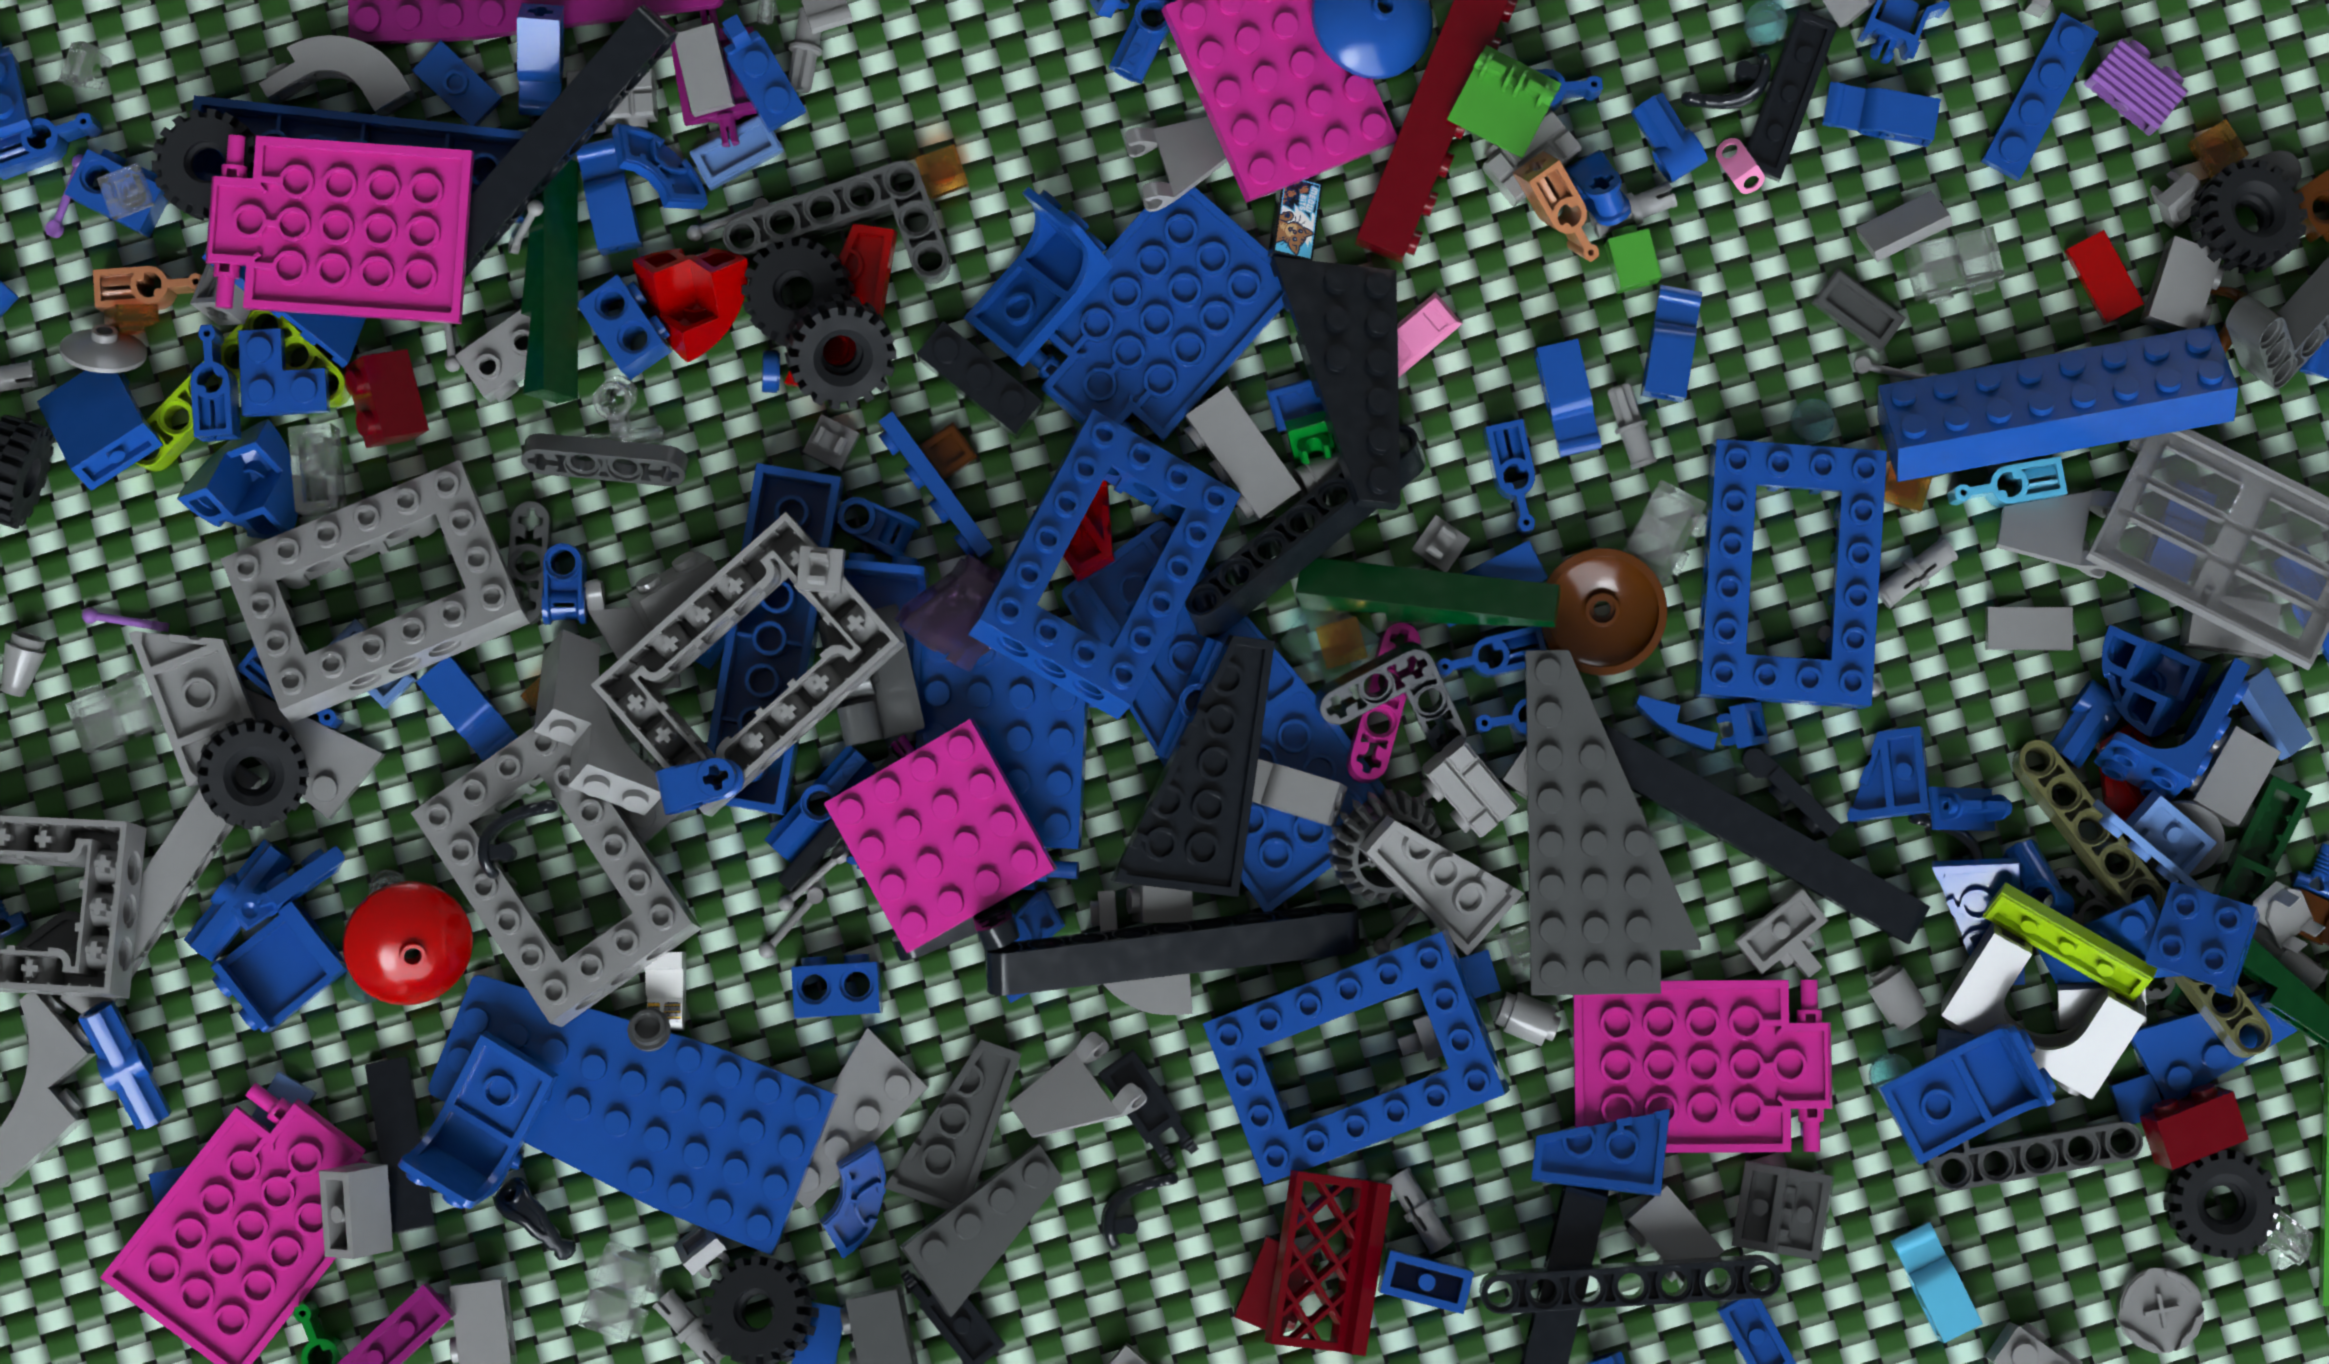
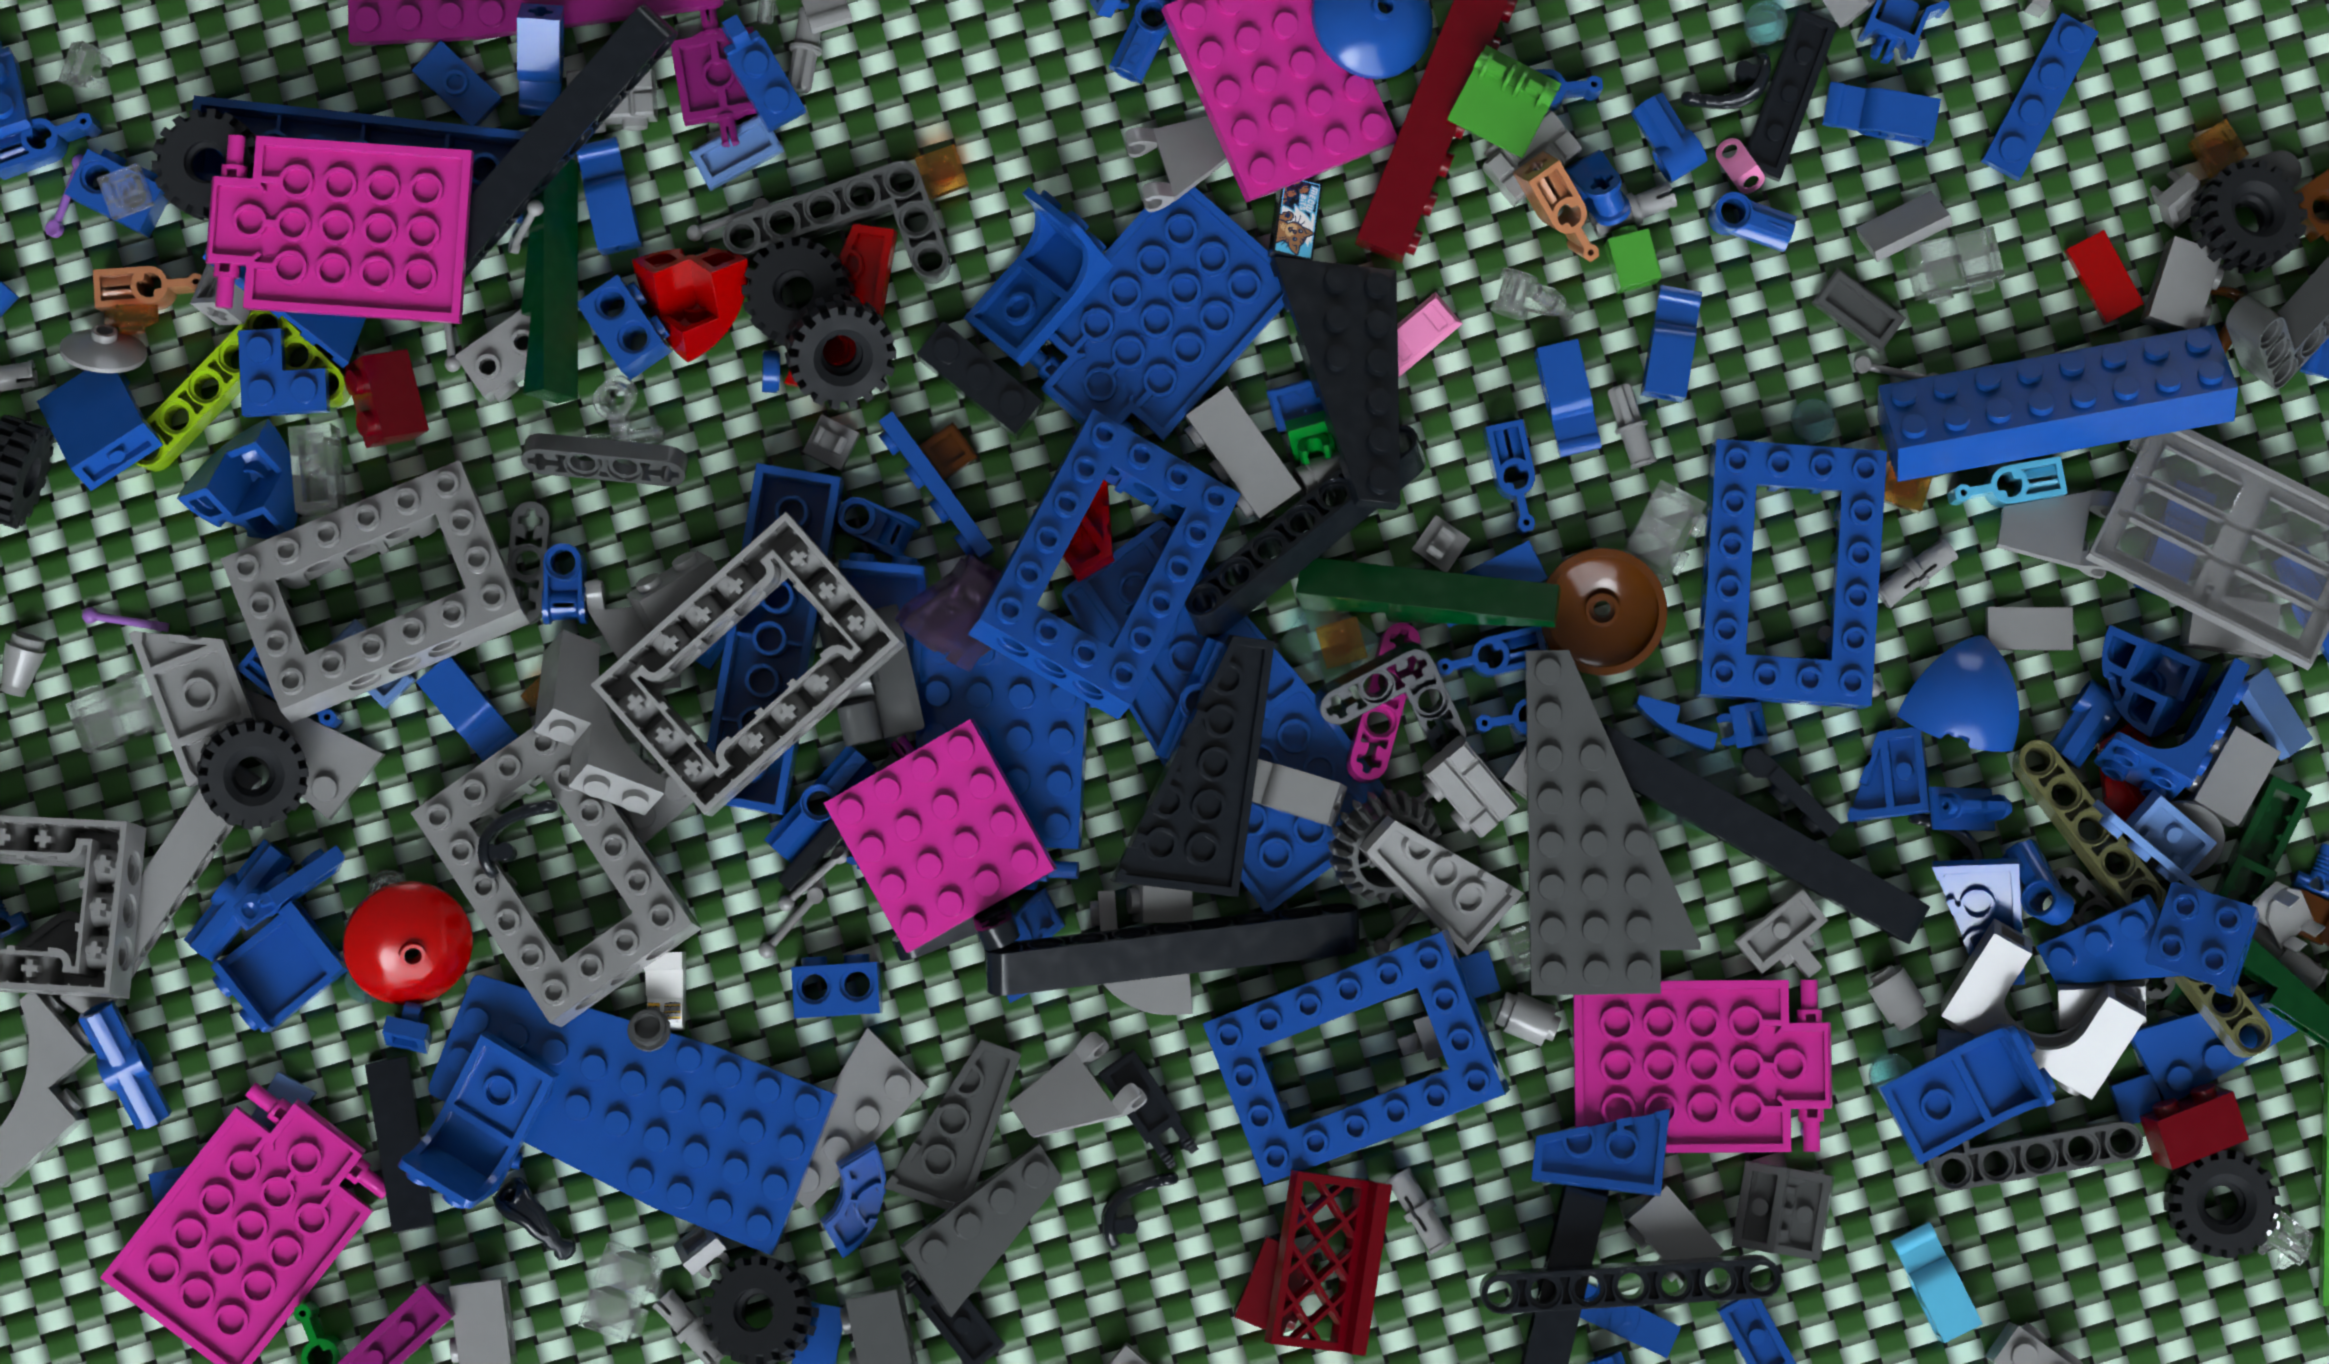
(218, 412): blue piece -> none
(343, 59): light grey arch -> none
(356, 1210): light grey brick -> none
(408, 1030): none -> blue tile
(662, 167): blue tile -> none
(692, 785): blue piece -> none
(704, 70): light grey tile -> none
(821, 569): light grey tile -> none
(1425, 1280): blue brick -> none
(1523, 294): none -> clear piece
(1634, 1325): none -> blue piece
(1755, 223): none -> blue piece
(1966, 696): none -> blue brick
(2069, 942): lime tile -> none
(2137, 85): medium lavender brick -> none
(2160, 1310): light grey tile -> none

